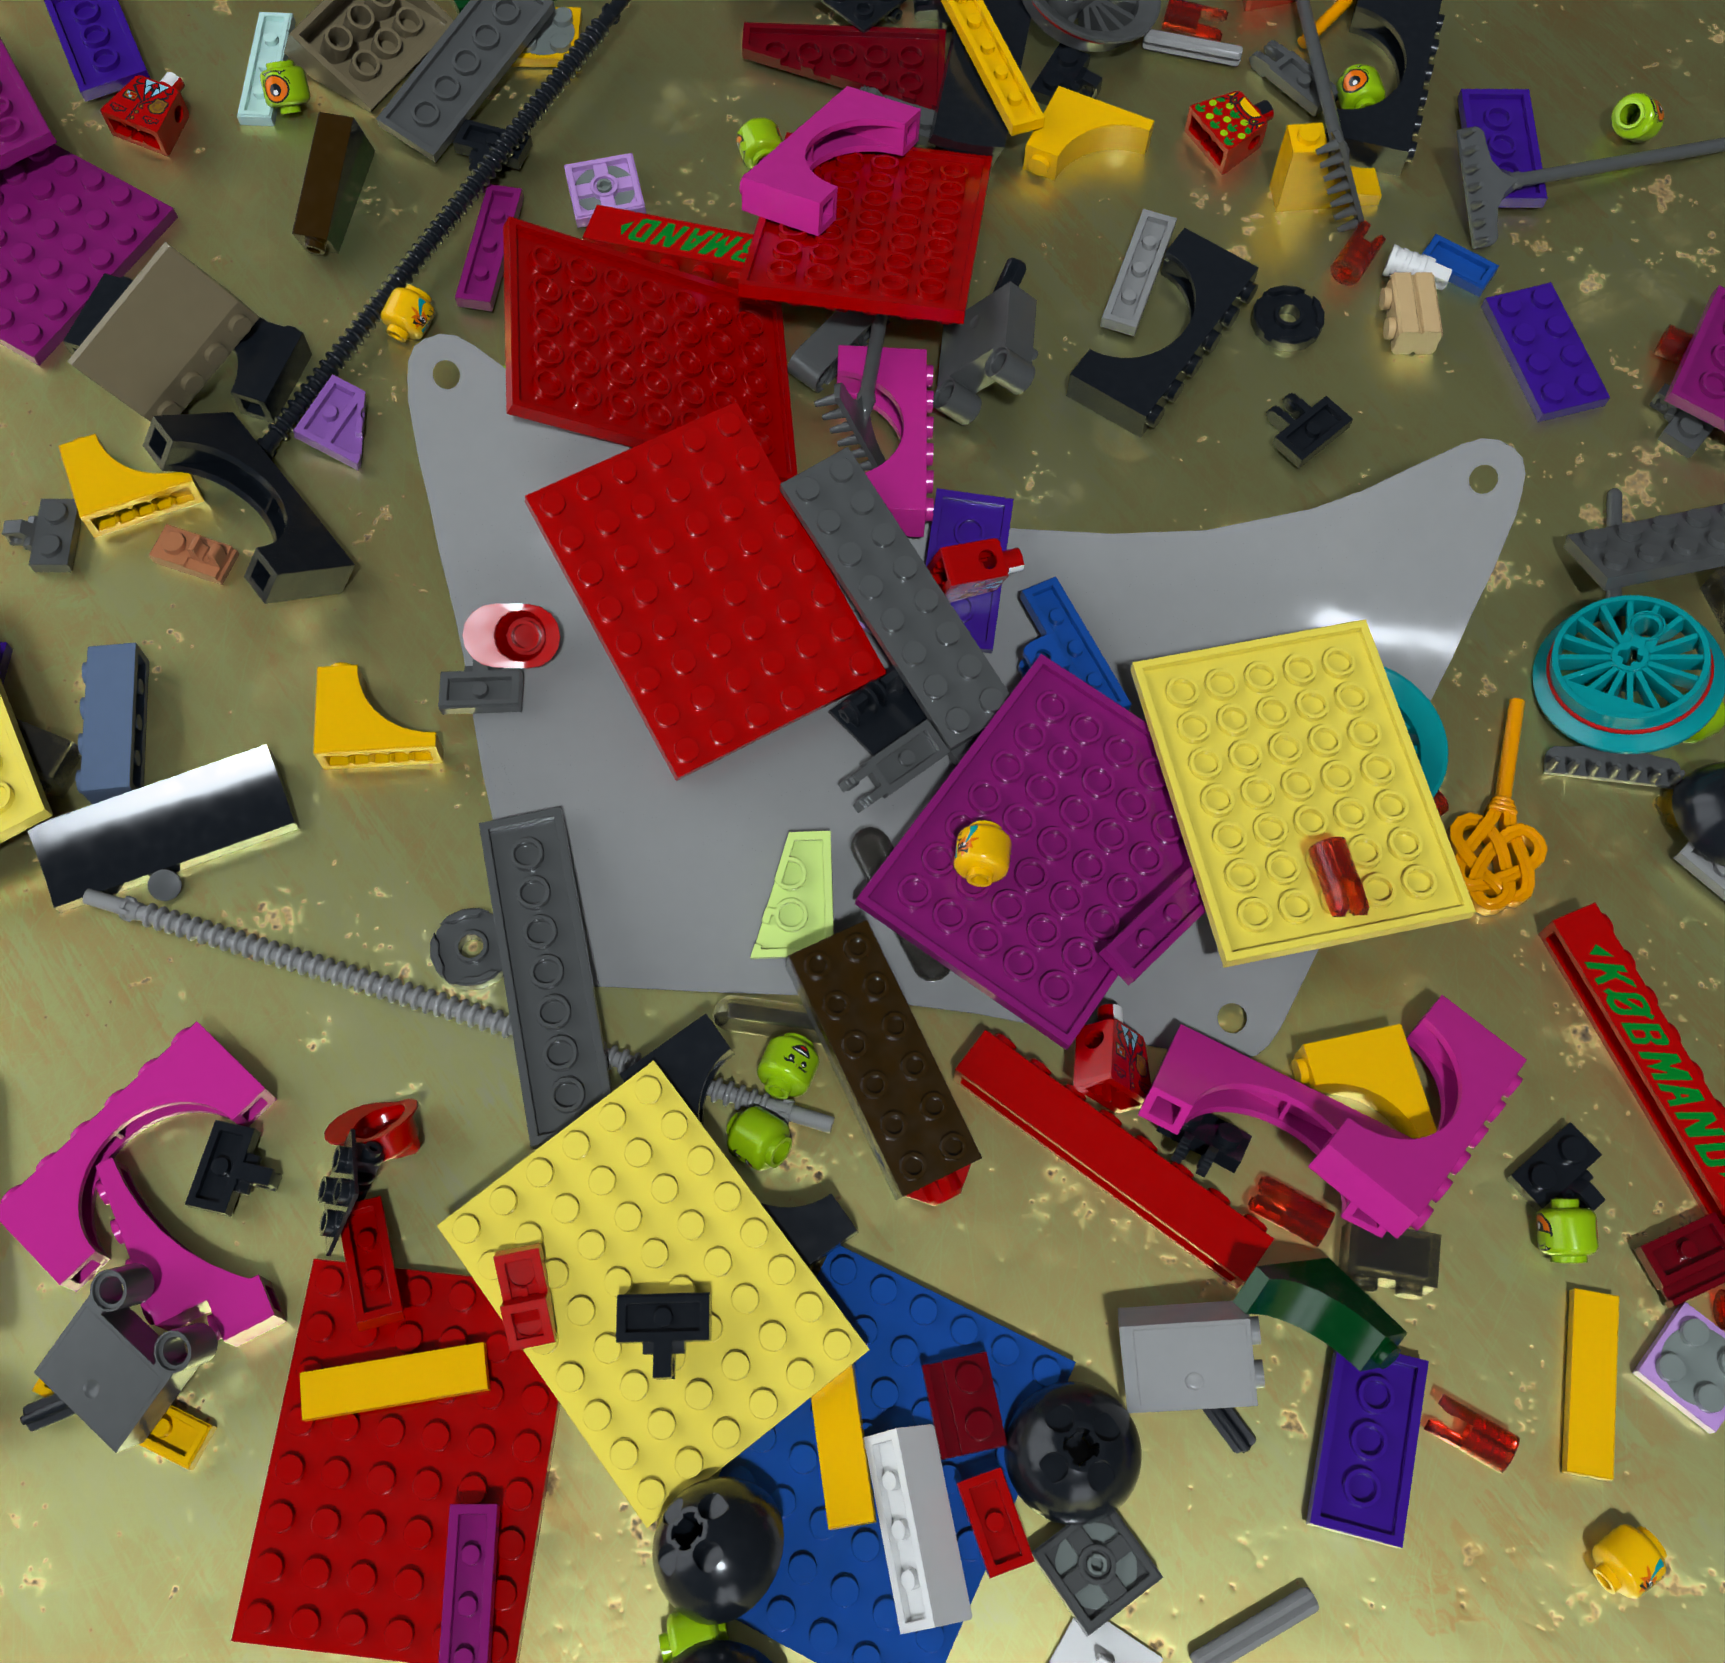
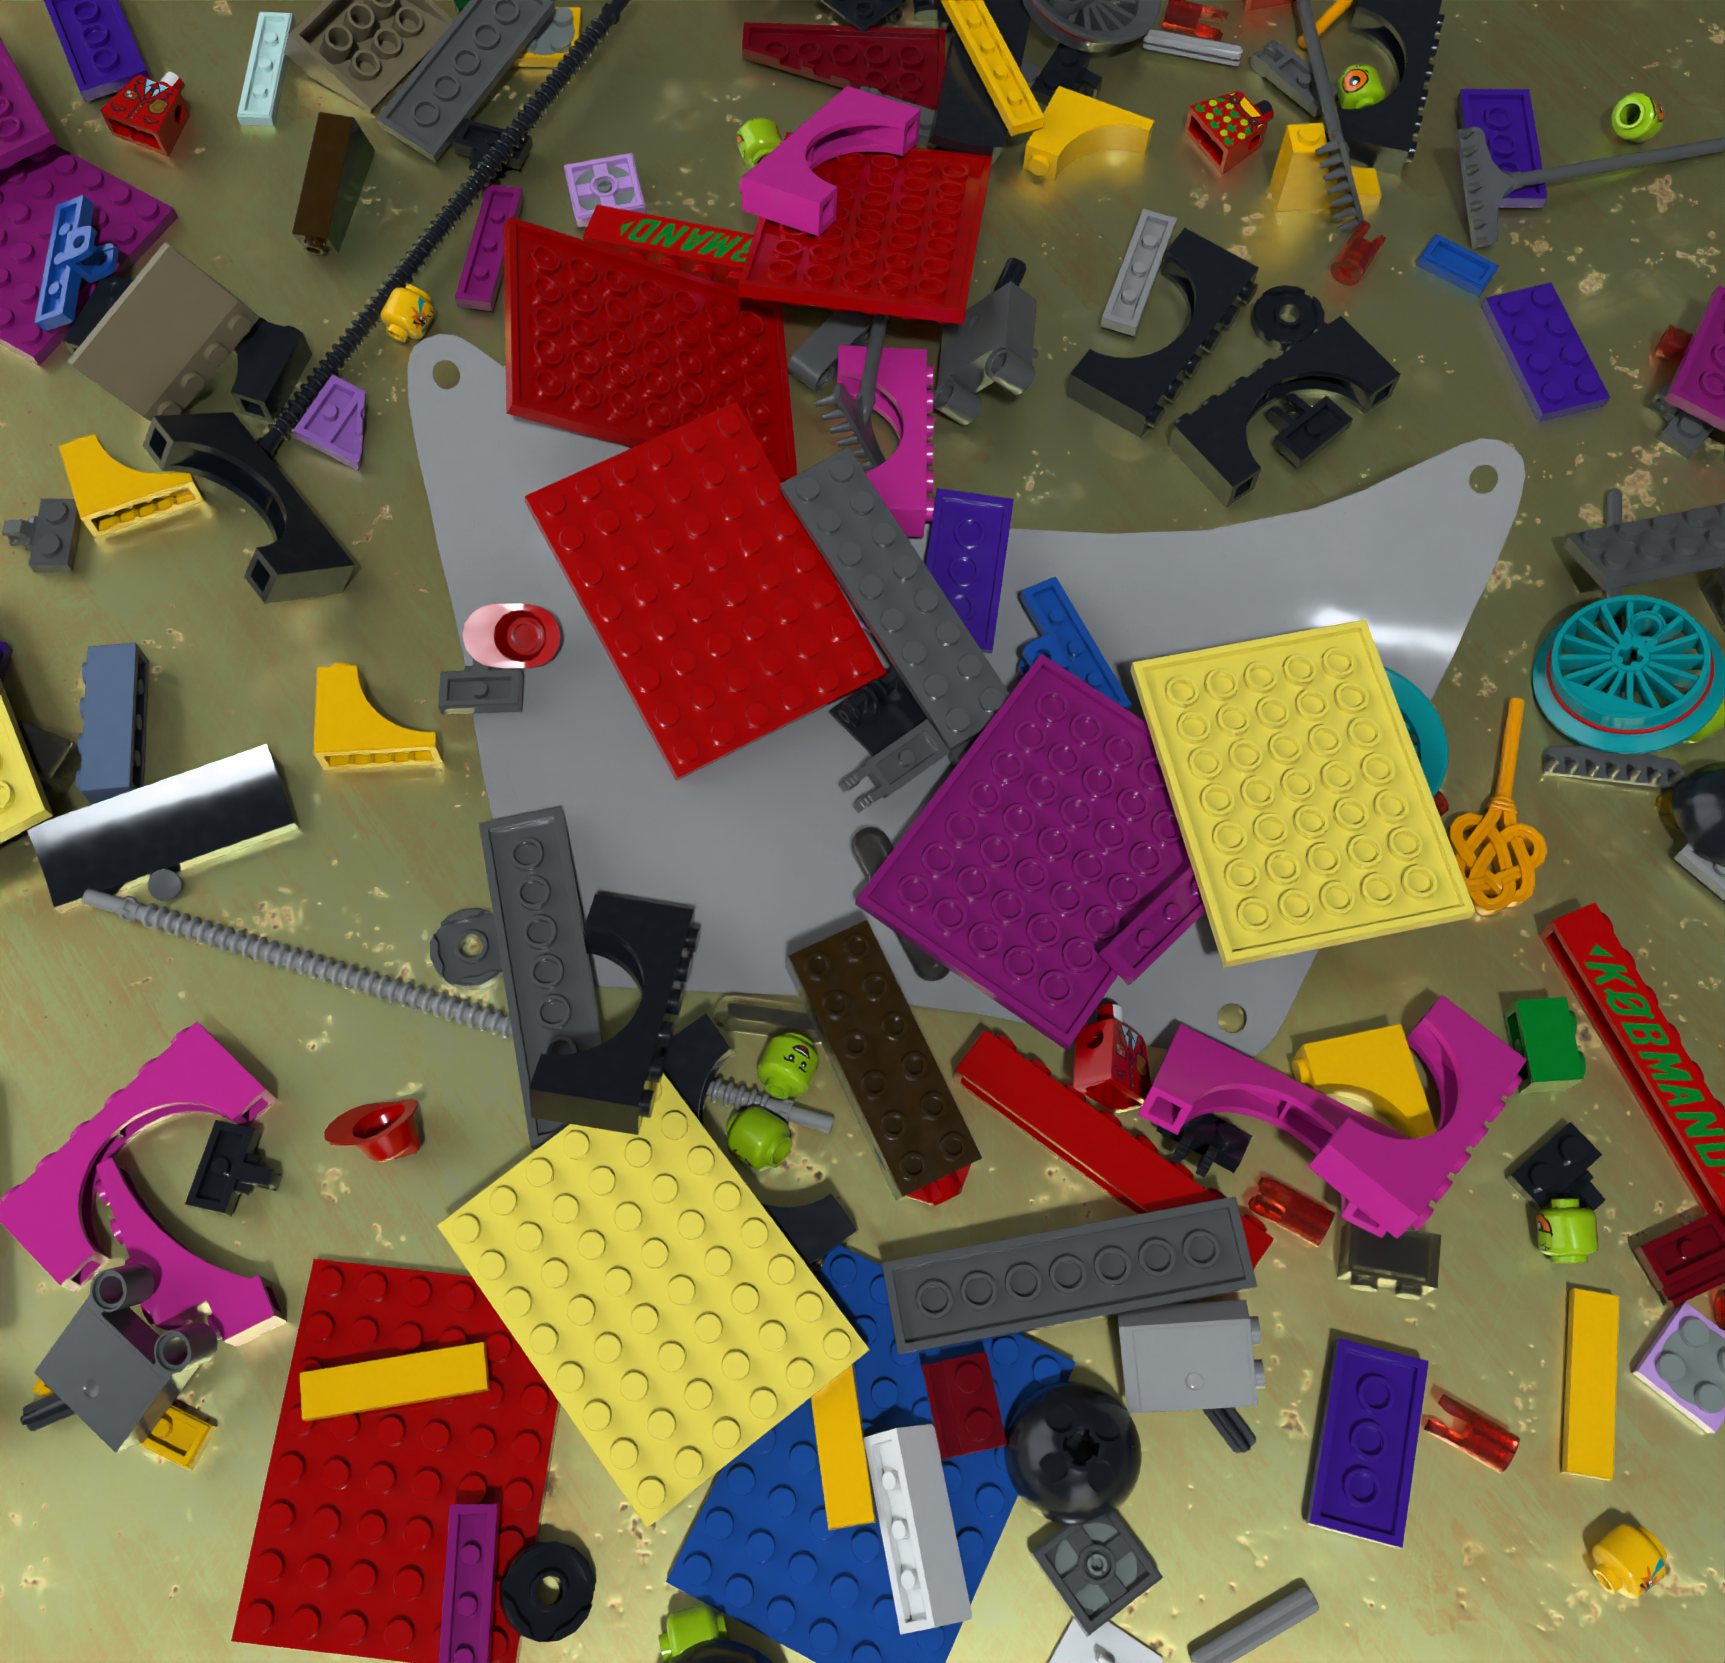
(68, 259): none -> blue plate
(193, 554): nougat plate -> none
(285, 86): lime head -> none
(350, 1180): black hinge -> none
(371, 1266): red plate -> none
(519, 1587): none -> black tile
(525, 1297): red slope -> none
(614, 1080): none -> black arch
(663, 1325): black hinge -> none
(718, 1549): black piece -> none
(800, 899): yellowish green wing -> none
(973, 568): red torso -> none
(982, 853): yellow head -> none
(995, 1522): red plate -> none
(1029, 71): none -> dark grey piece
(1068, 1275): none -> dark grey plate
(1328, 362): none -> black arch
(1328, 1306): dark green arch -> none
(1338, 877): clear red hinge -> none
(1411, 261): white hinge -> none
(1412, 313): tan brick -> none
(1545, 1036): none -> green brick

